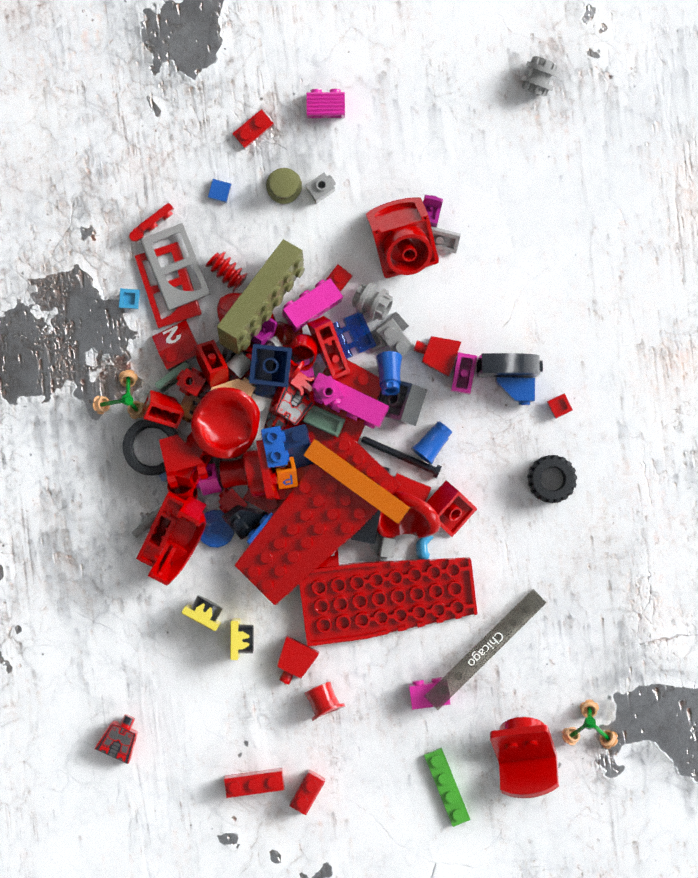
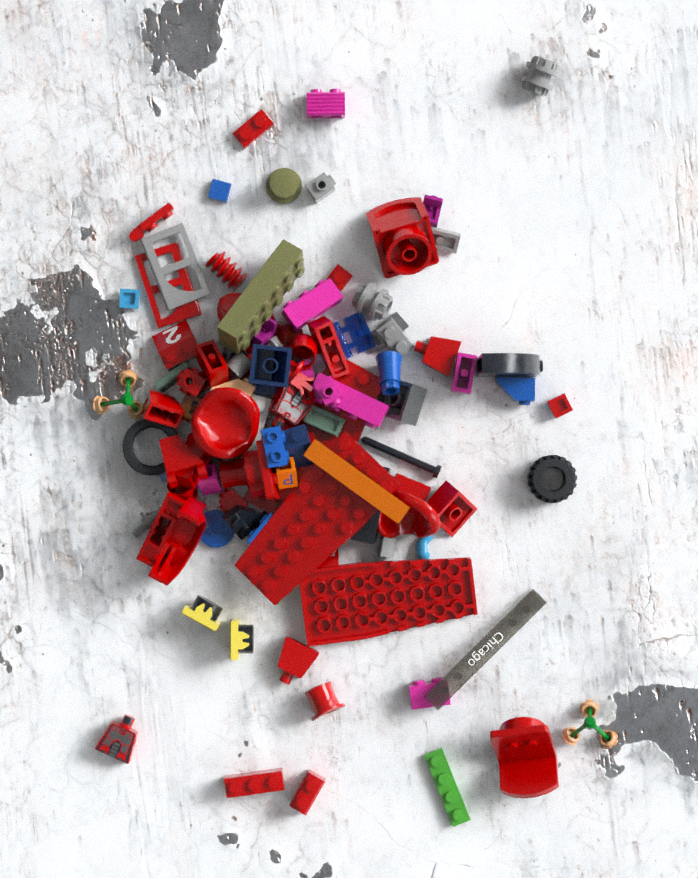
(432, 442): blue plant -> none

